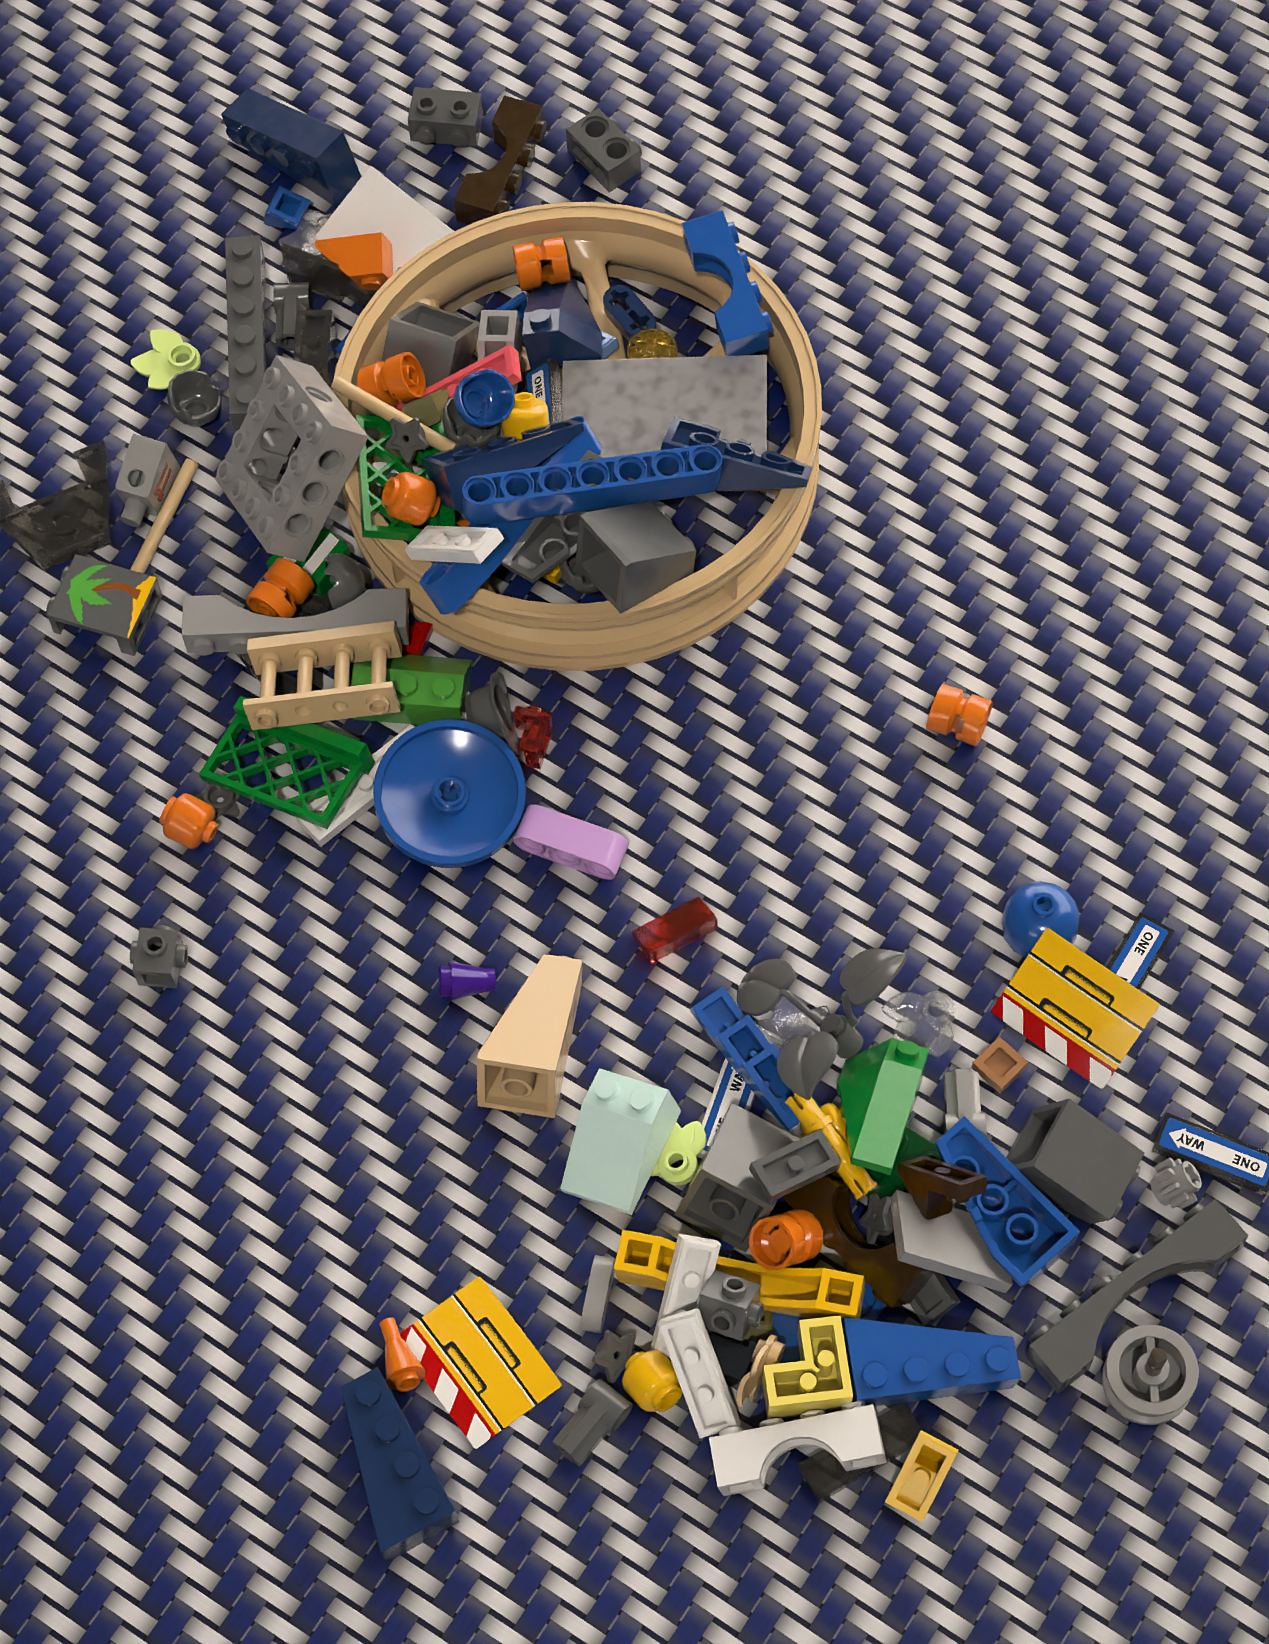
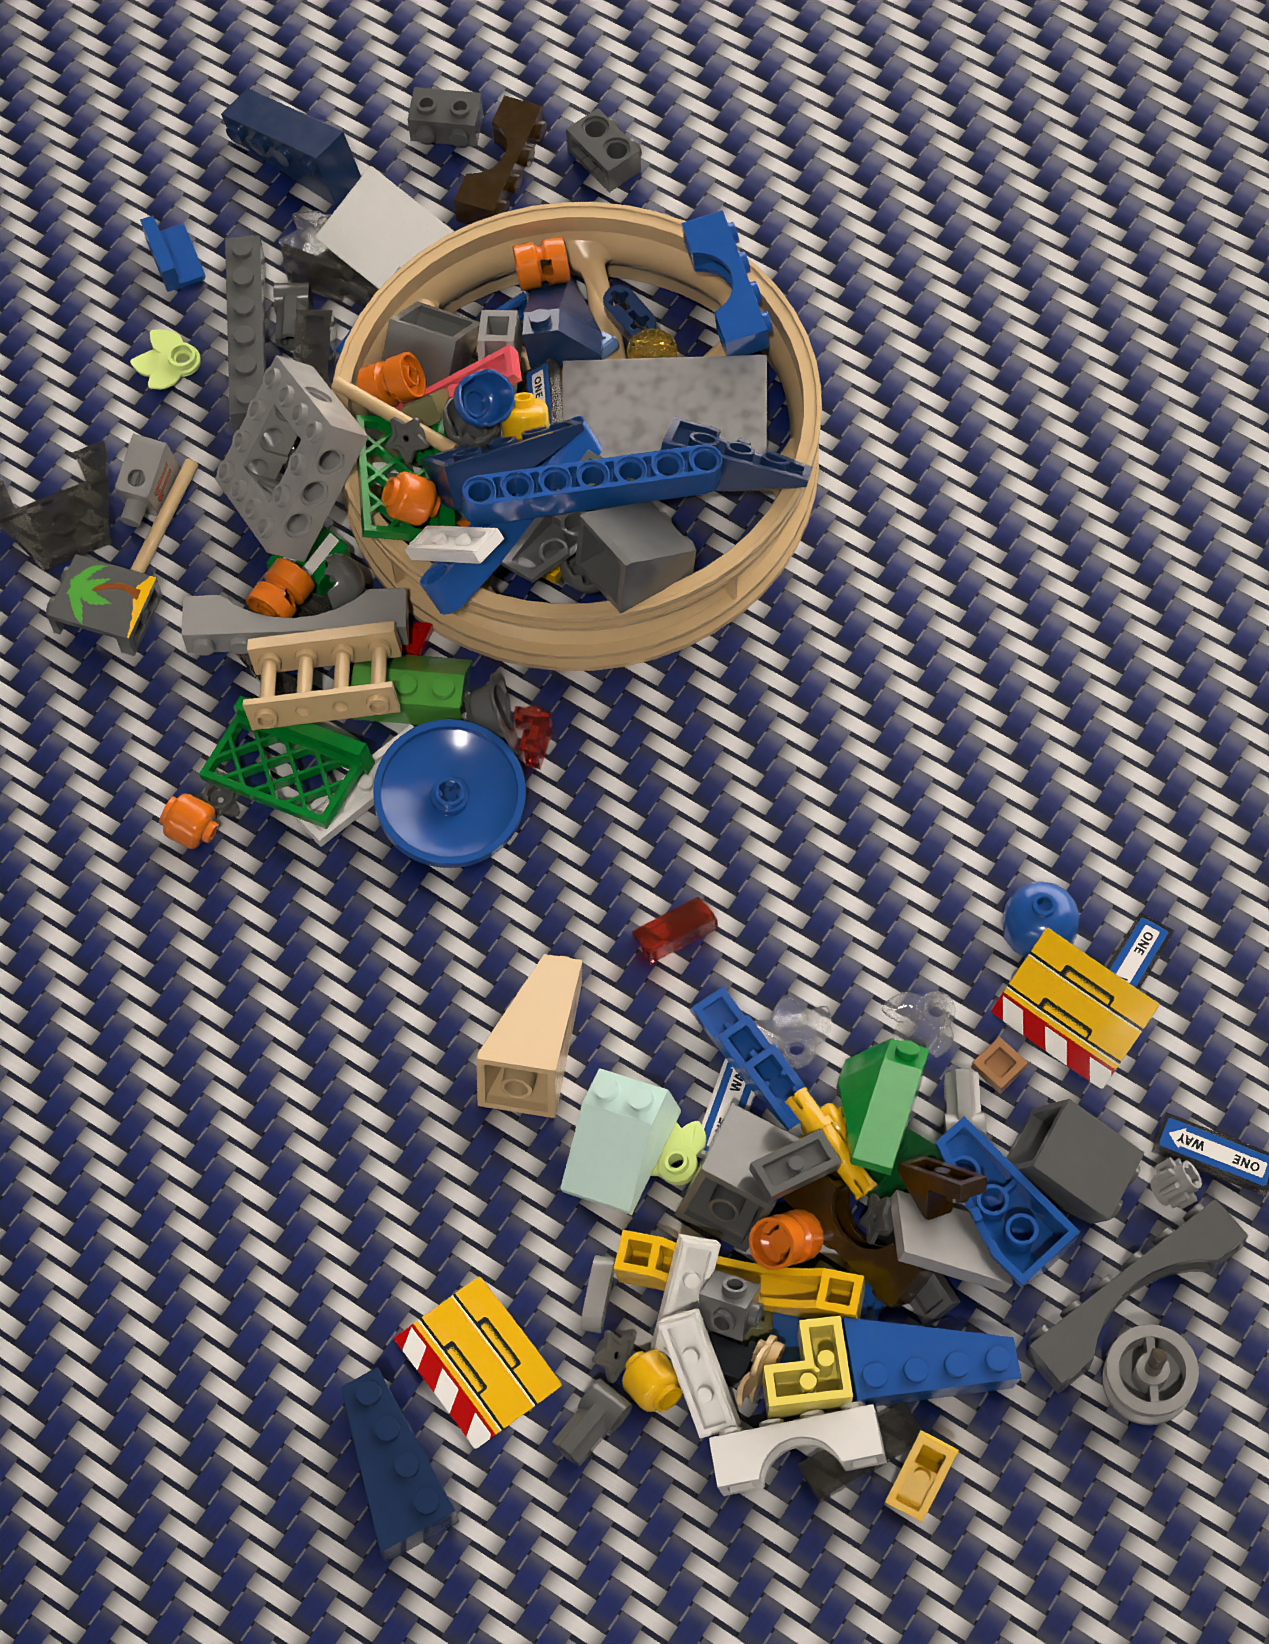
(158, 956): dark grey brick -> none
(173, 254): none -> blue panel
(193, 398): dark grey hair -> none
(286, 209): blue slope -> none
(362, 258): orange slope -> none
(401, 1365): orange cone -> none
(464, 980): dark purple cone -> none
(571, 842): lavender beam -> none
(808, 1059): dark grey plant -> none
(959, 714): orange wheel -> none

